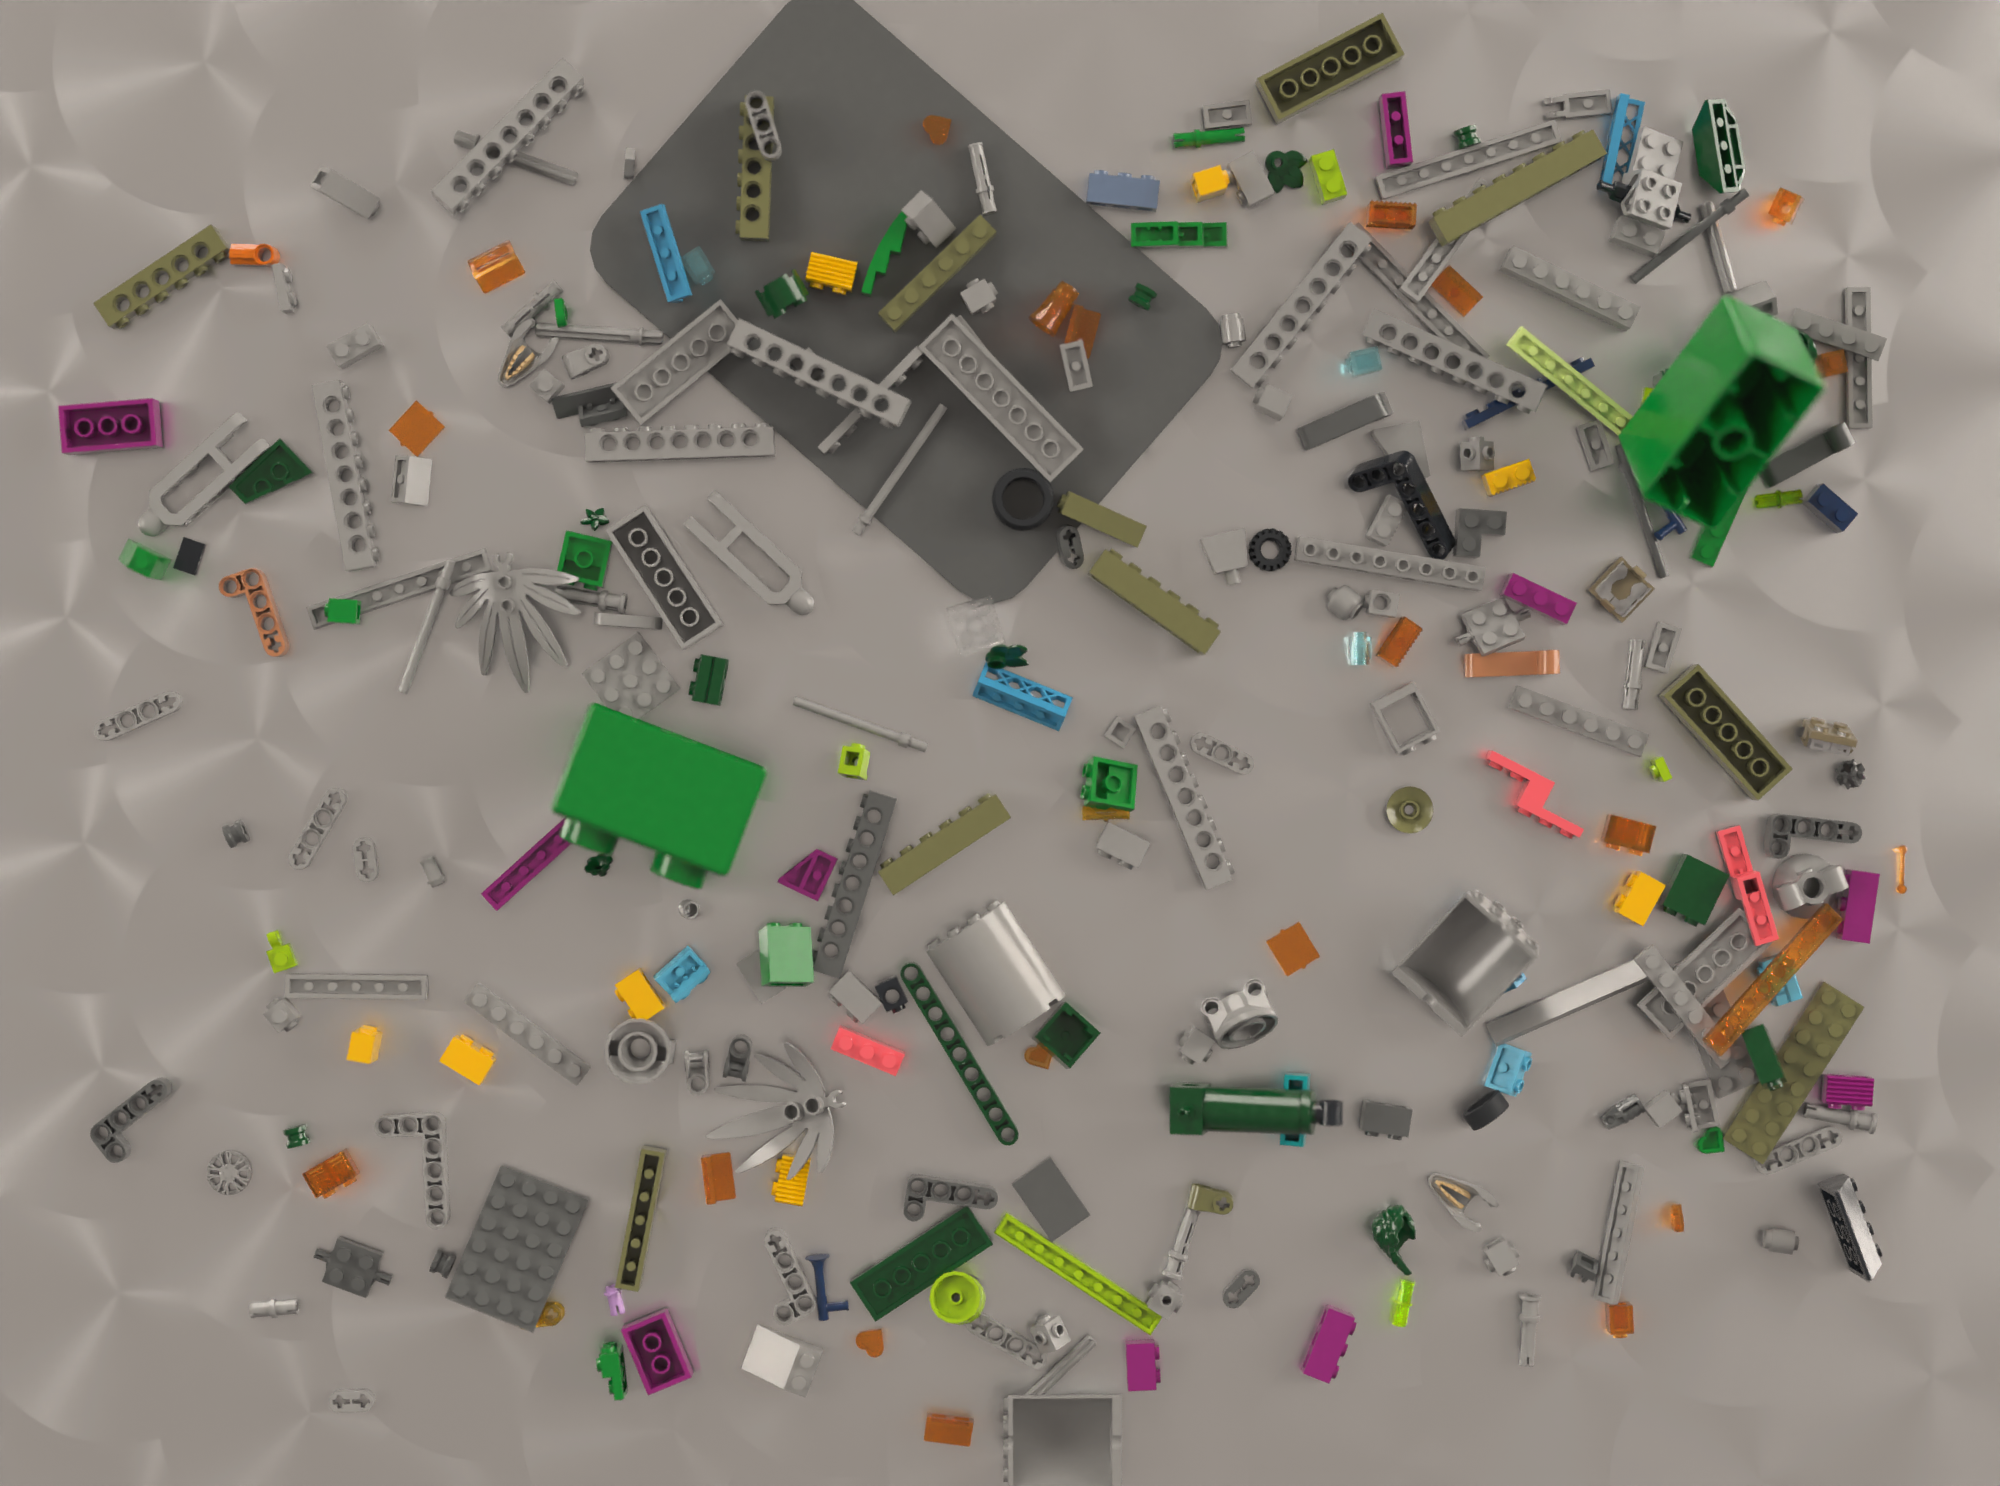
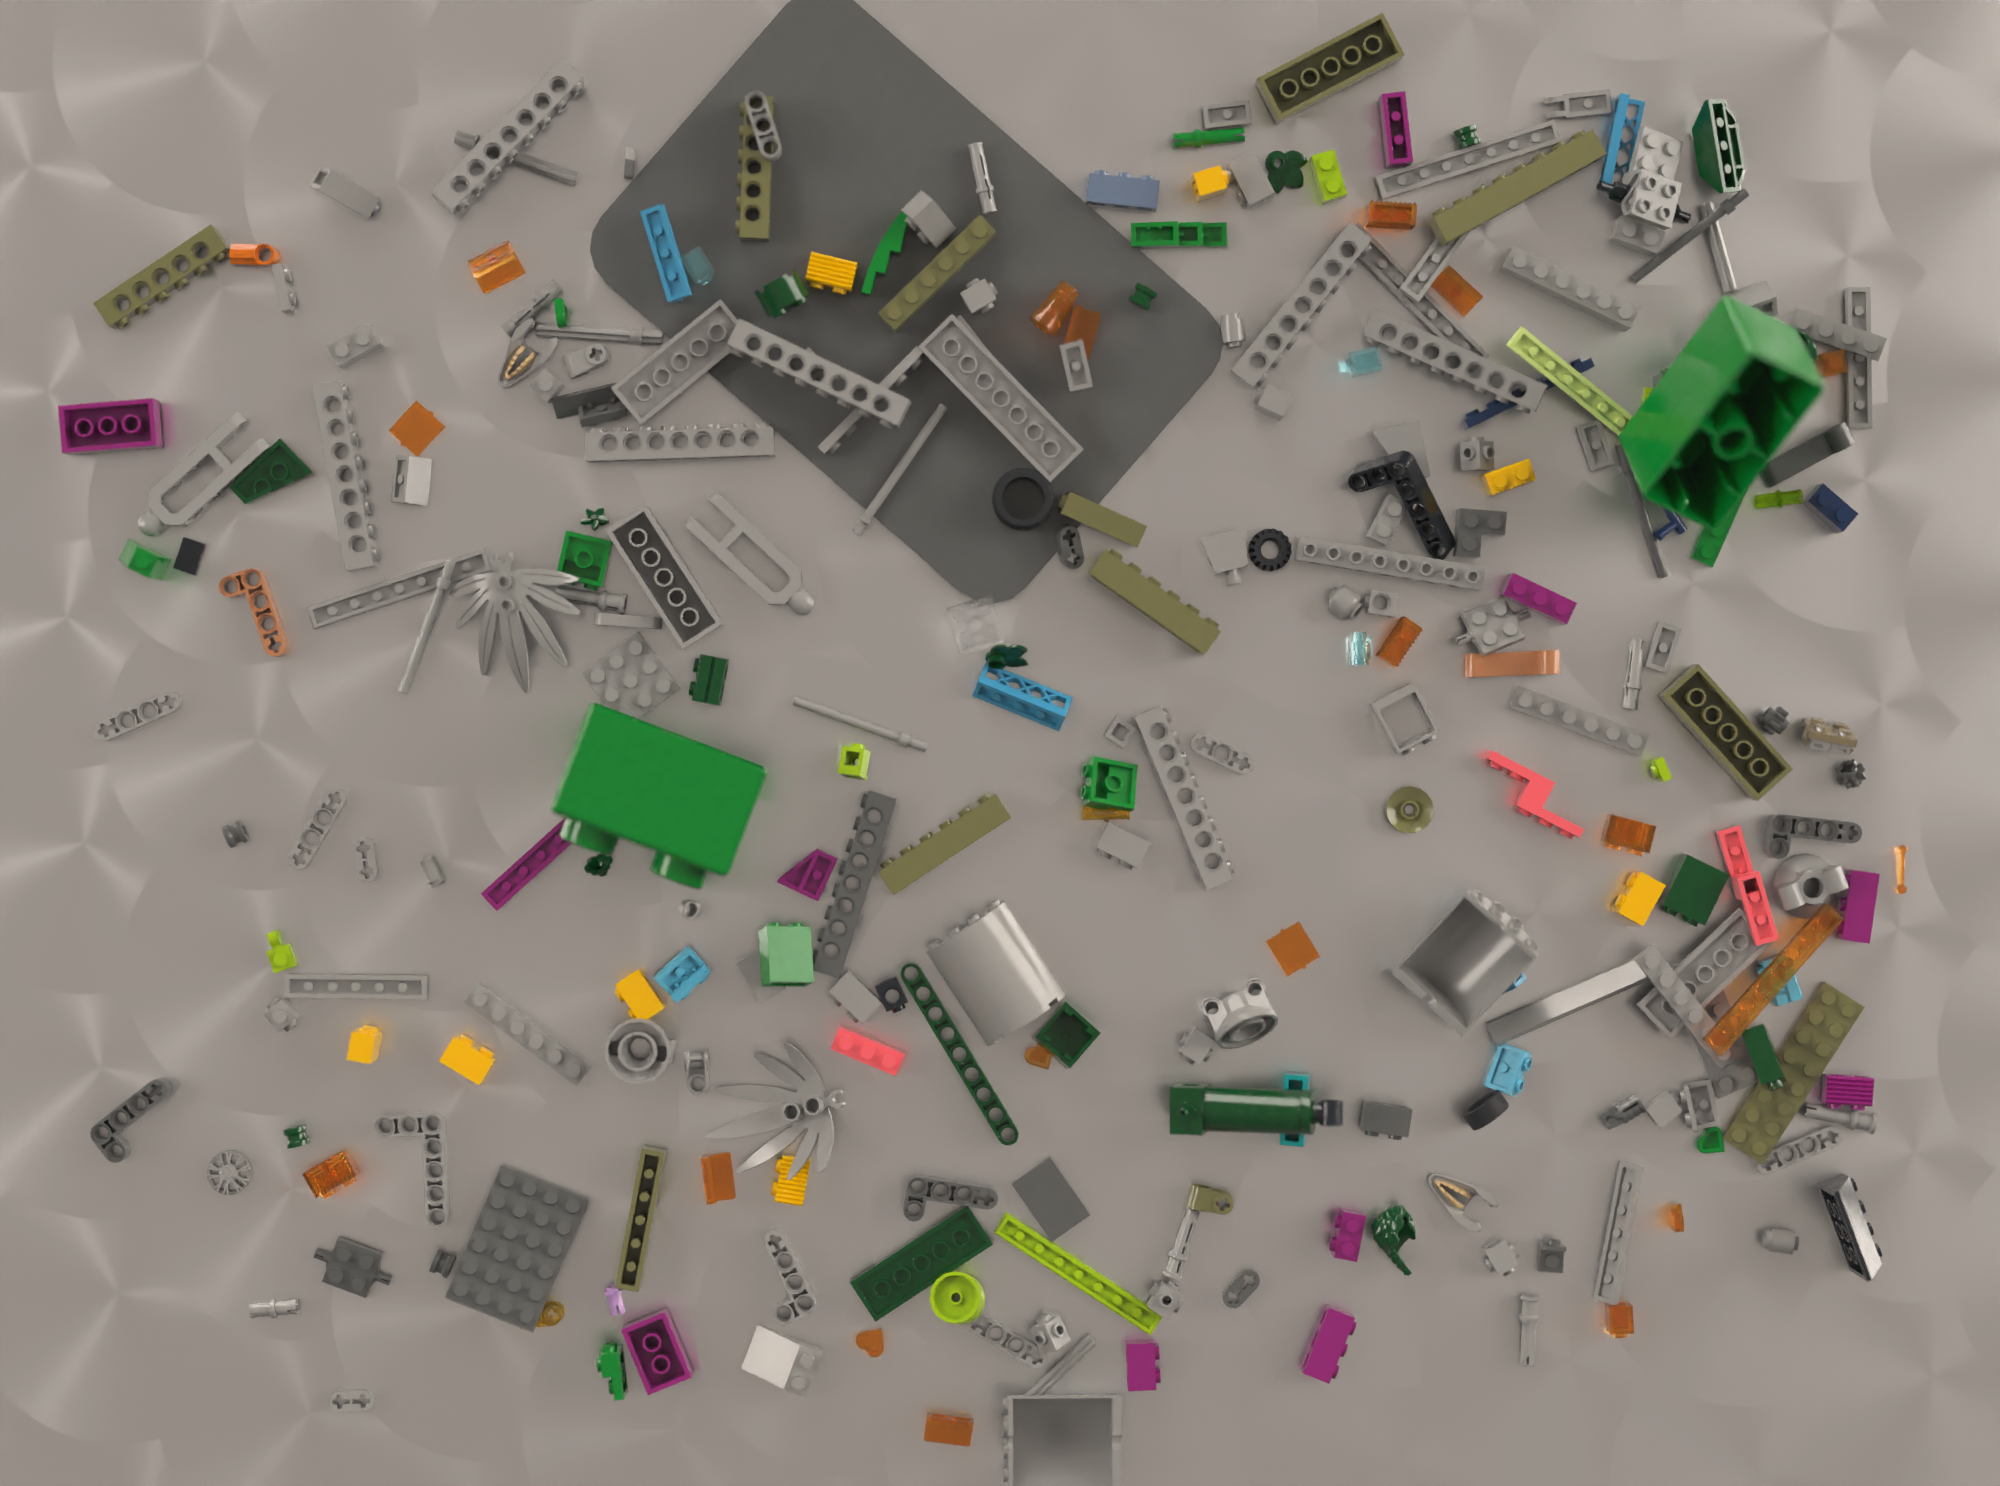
(343, 611): green brick -> none
(738, 1062): dark grey piece -> none
(823, 1307): dark blue piece -> none
(938, 128): clear orange tile -> none
(1345, 421): dark grey beam -> none
(1348, 1234): none -> magenta brick
(1403, 1303): clear neon green axle -> none
(1551, 1256): none -> dark grey bracket
(1584, 1266): dark grey tile -> none
(1621, 589): piece -> none
(1775, 720): none -> dark grey gear
(1782, 199): clear orange brick -> none

